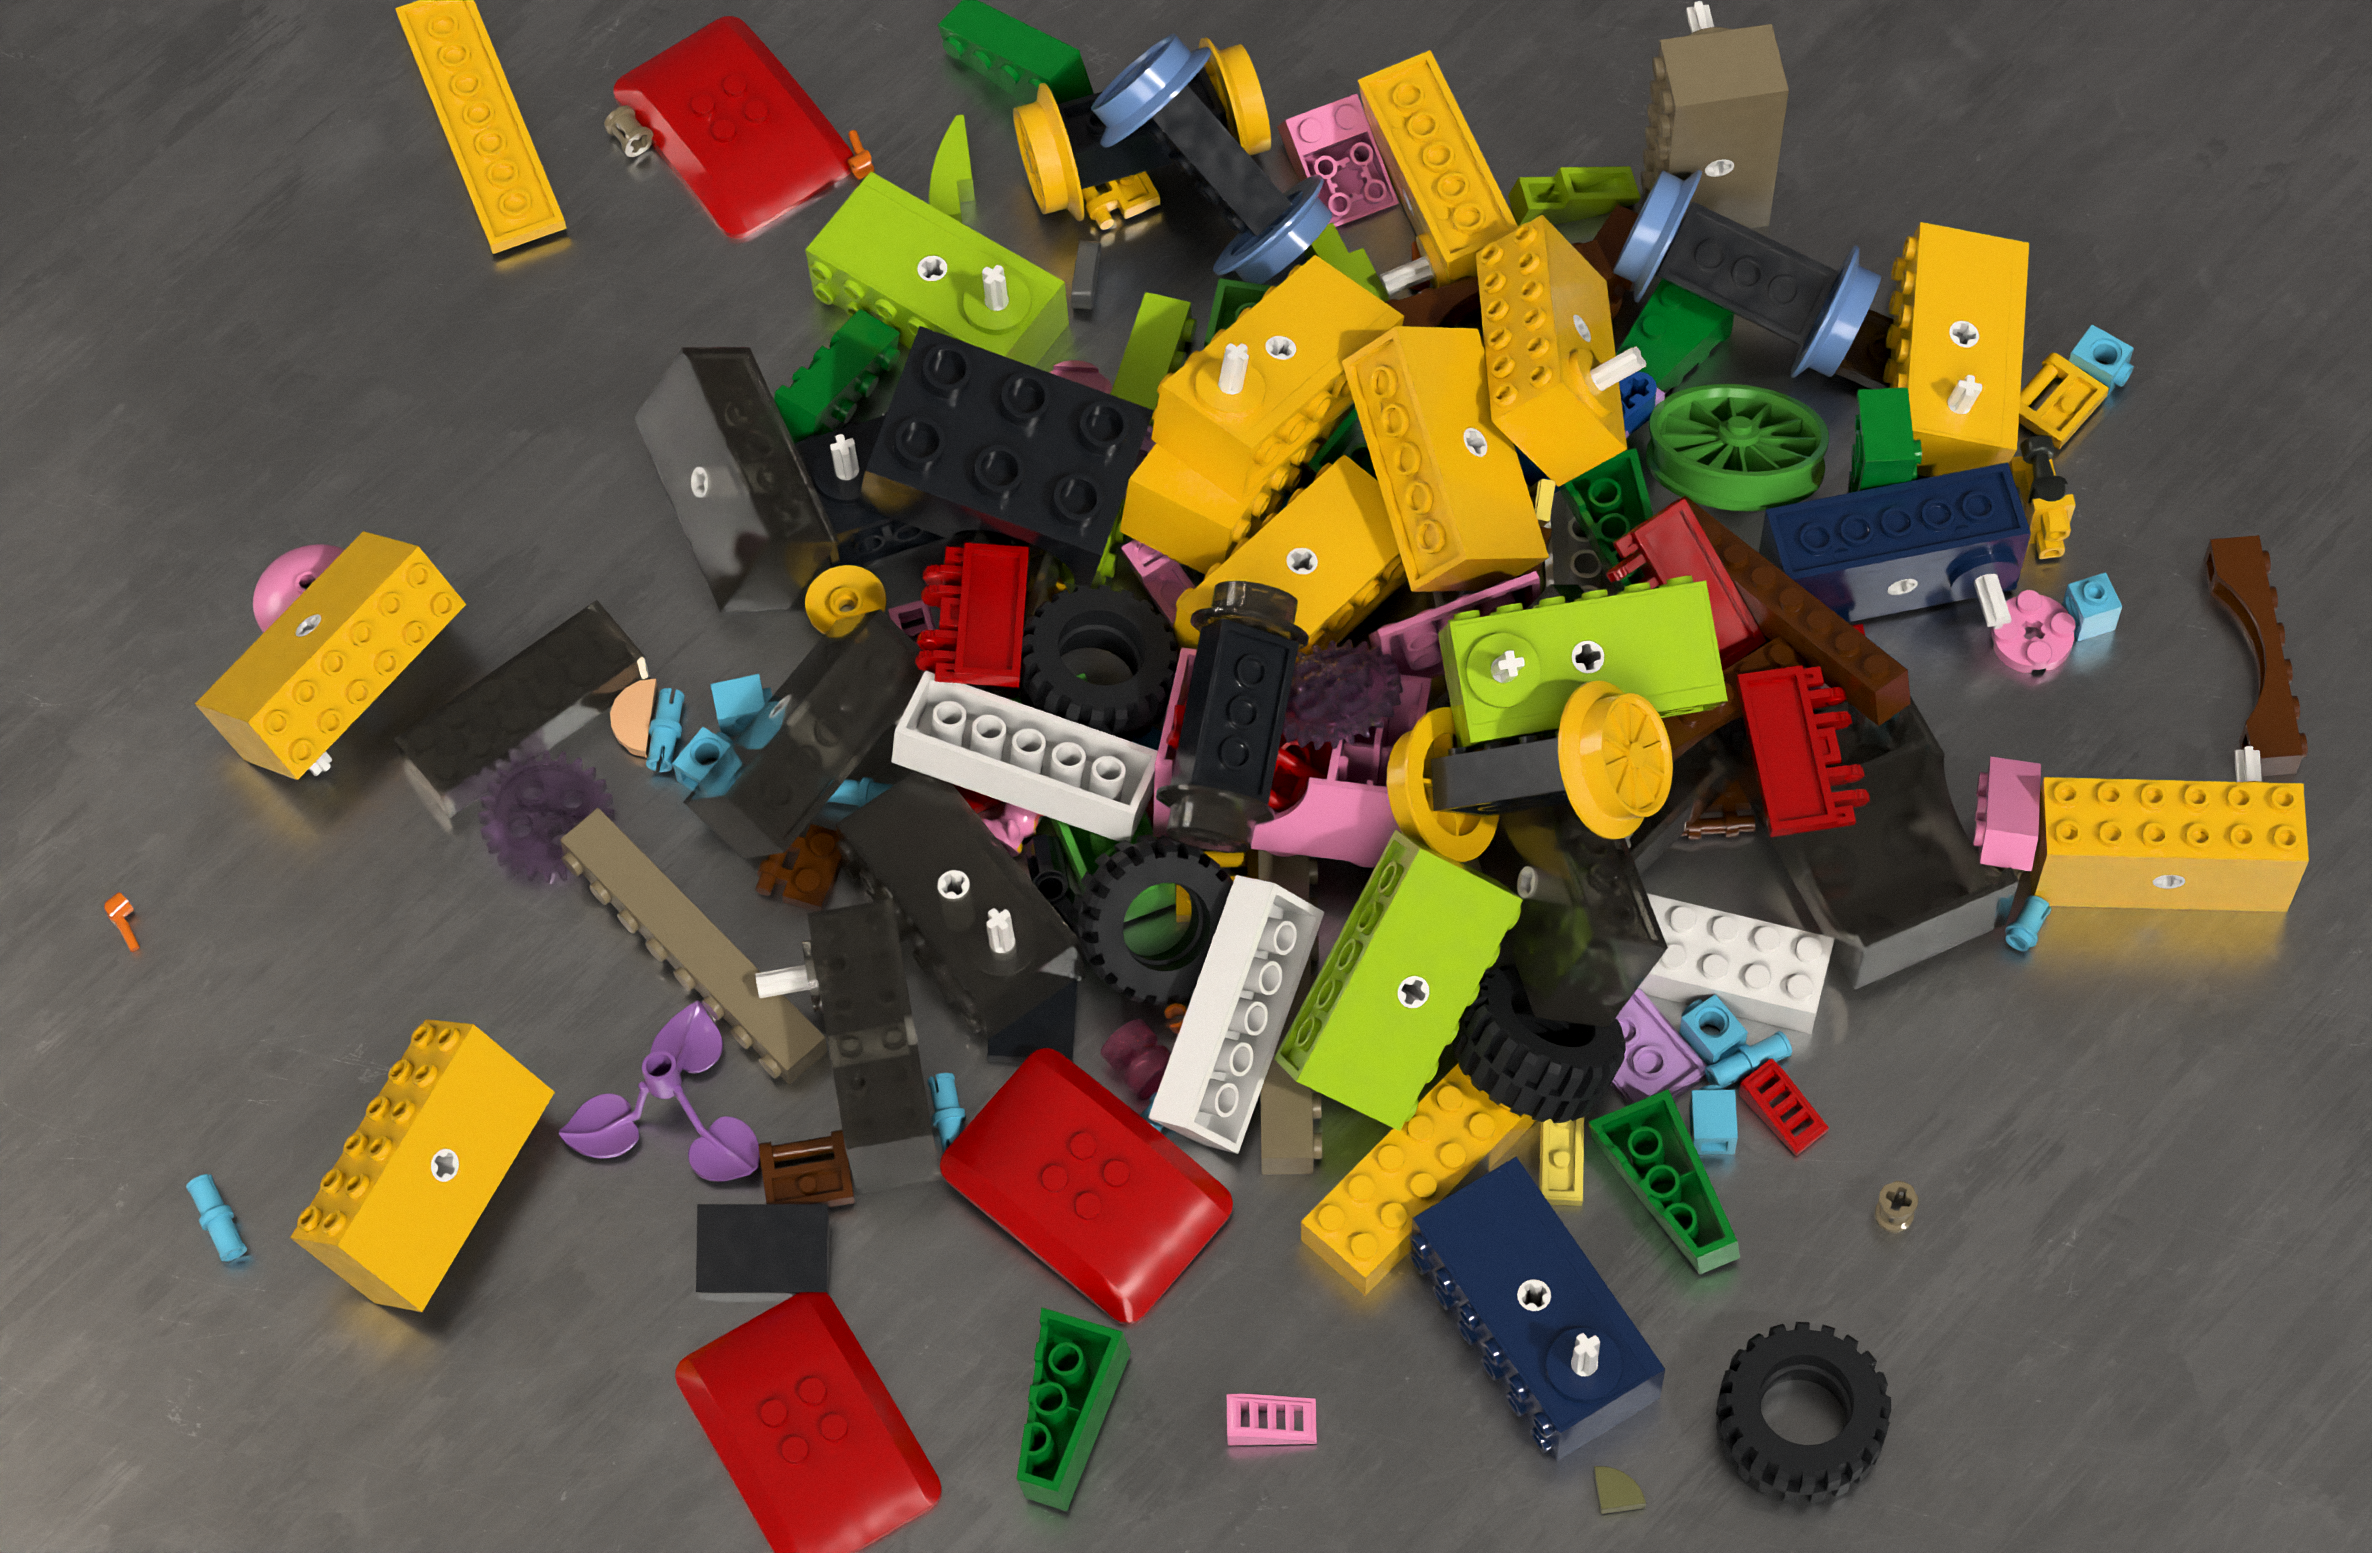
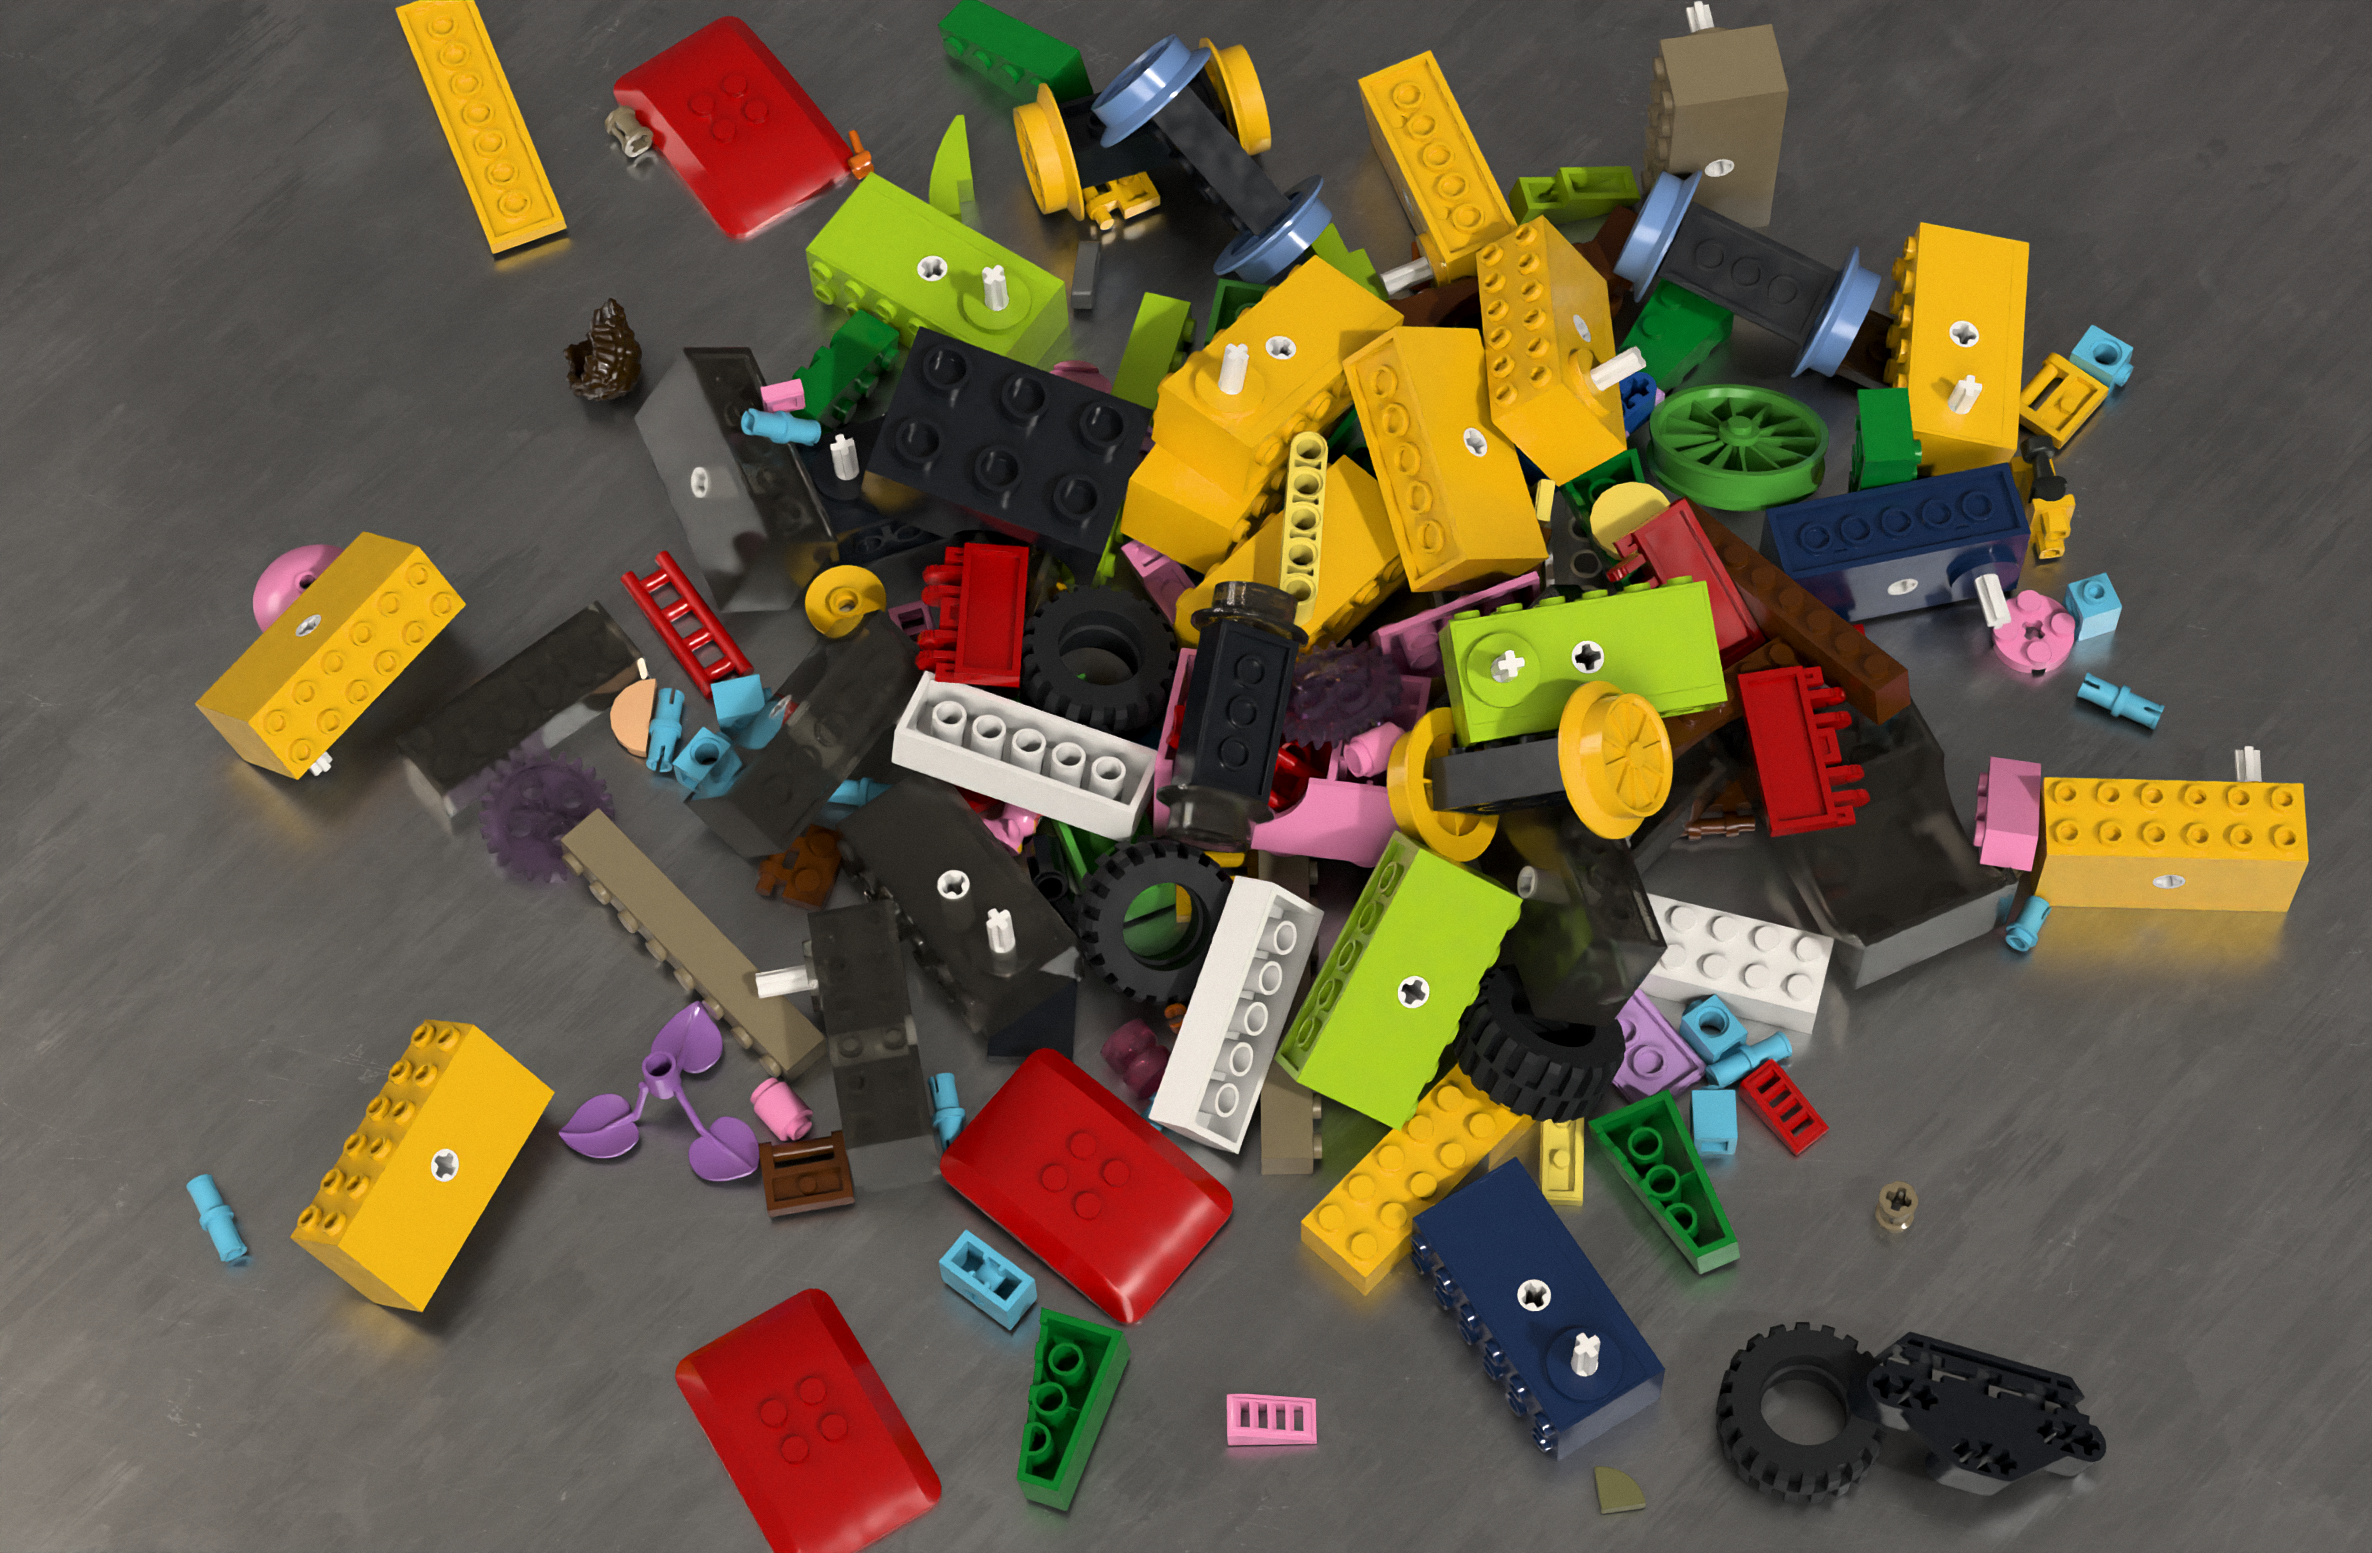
(117, 909): orange hand -> none
(608, 360): none -> dark brown piece
(689, 600): none -> red bar
(762, 1248): black tile -> none
(780, 427): none -> medium azure pin
(782, 1109): none -> bright pink brick
(783, 396): none -> bright pink tile
(988, 1279): none -> medium azure brick
(1306, 512): none -> light yellow beam
(1341, 149): bright pink slope -> none
(1371, 750): none -> bright pink brick
(1621, 511): none -> light yellow tile
(1974, 1437): none -> black connector
(2120, 701): none -> medium azure pin
(2240, 582): reddish brown arch -> none

